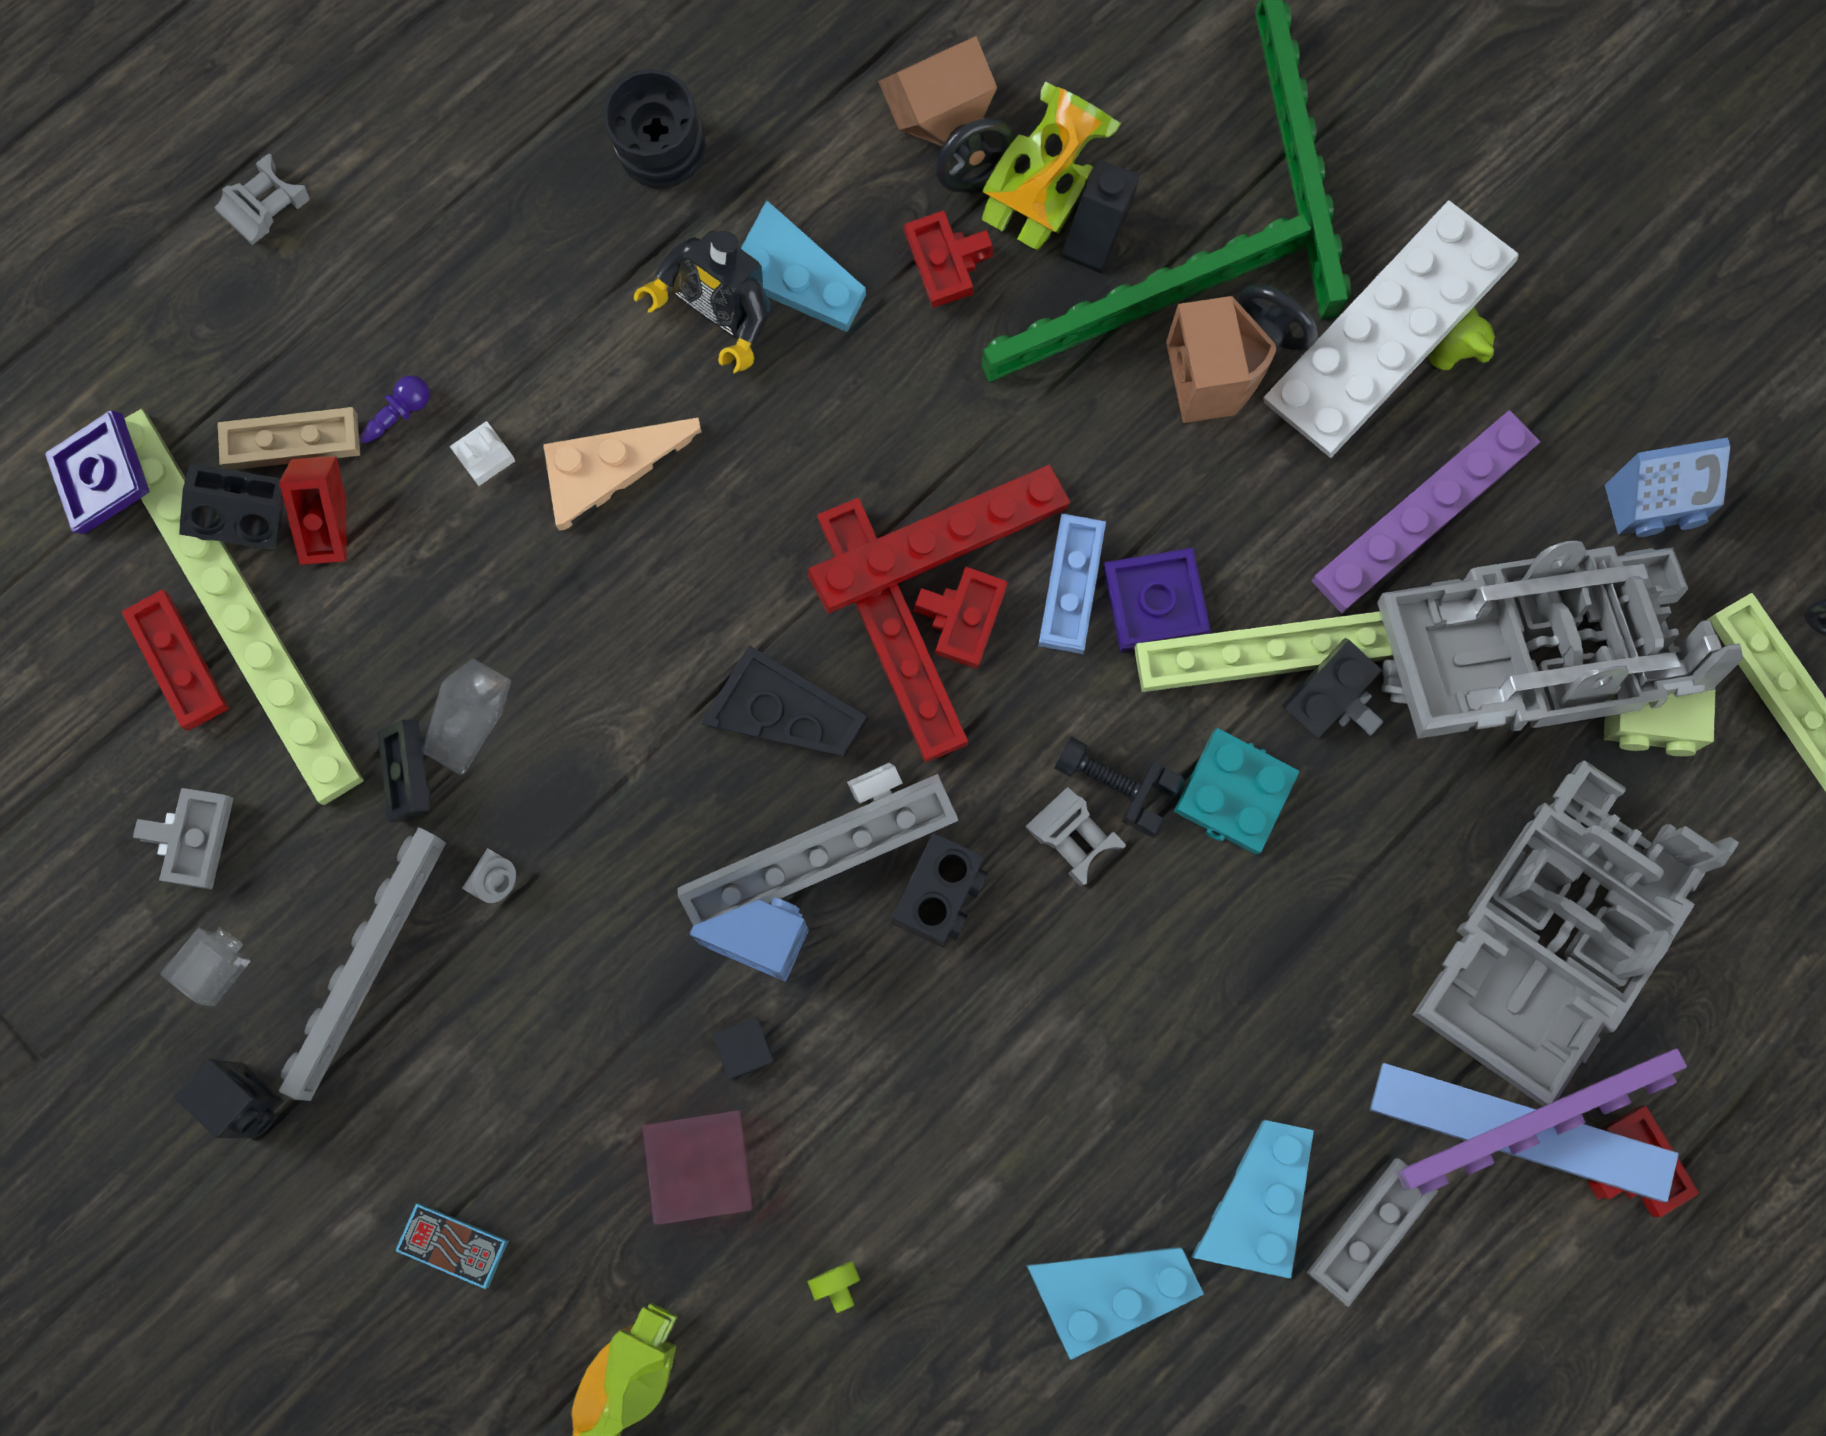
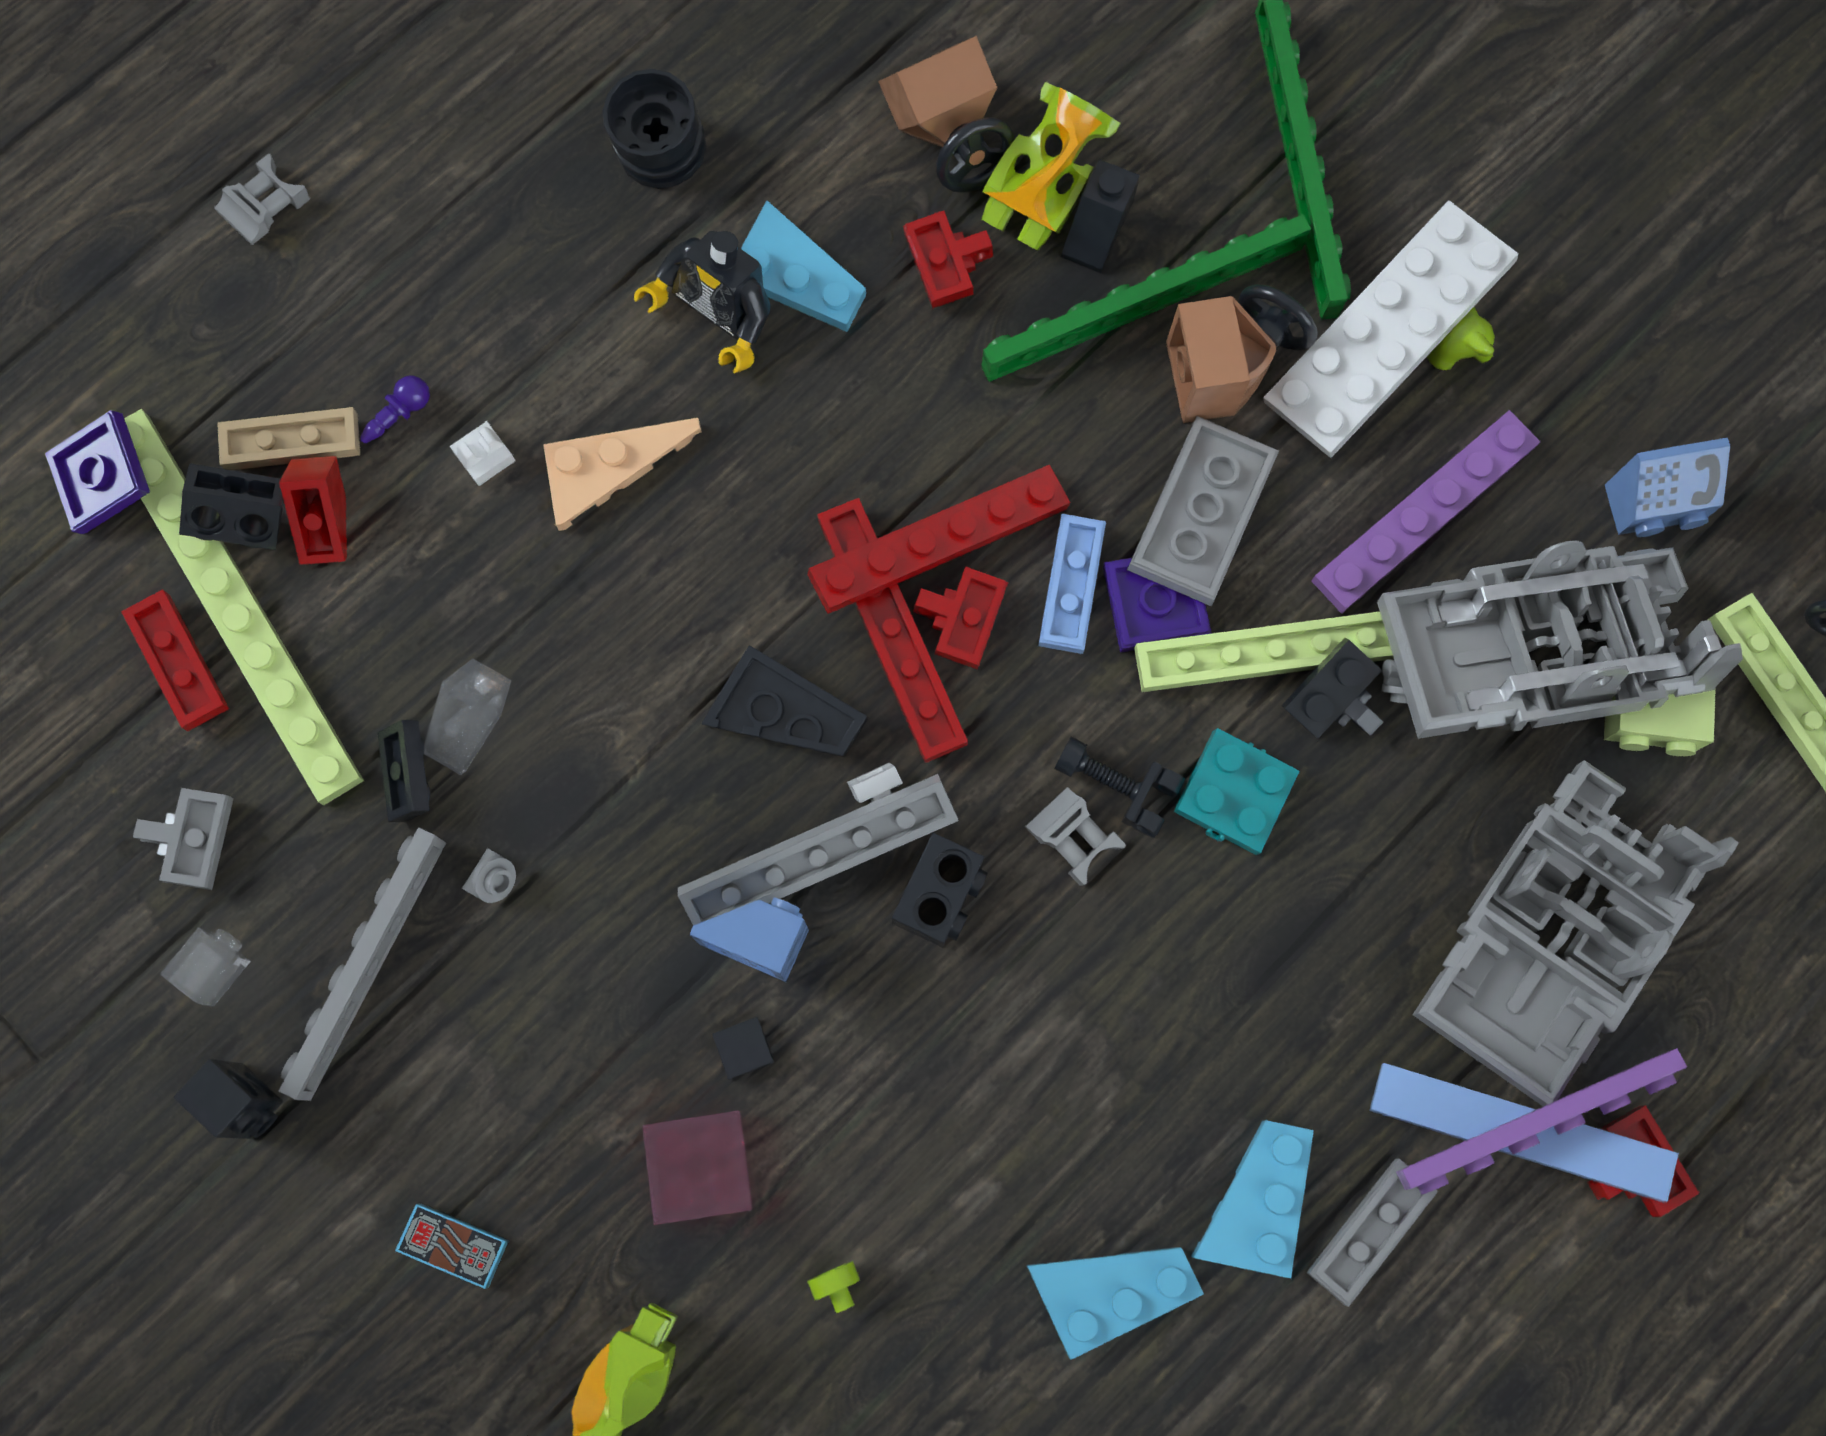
(1203, 511): none -> light grey tile

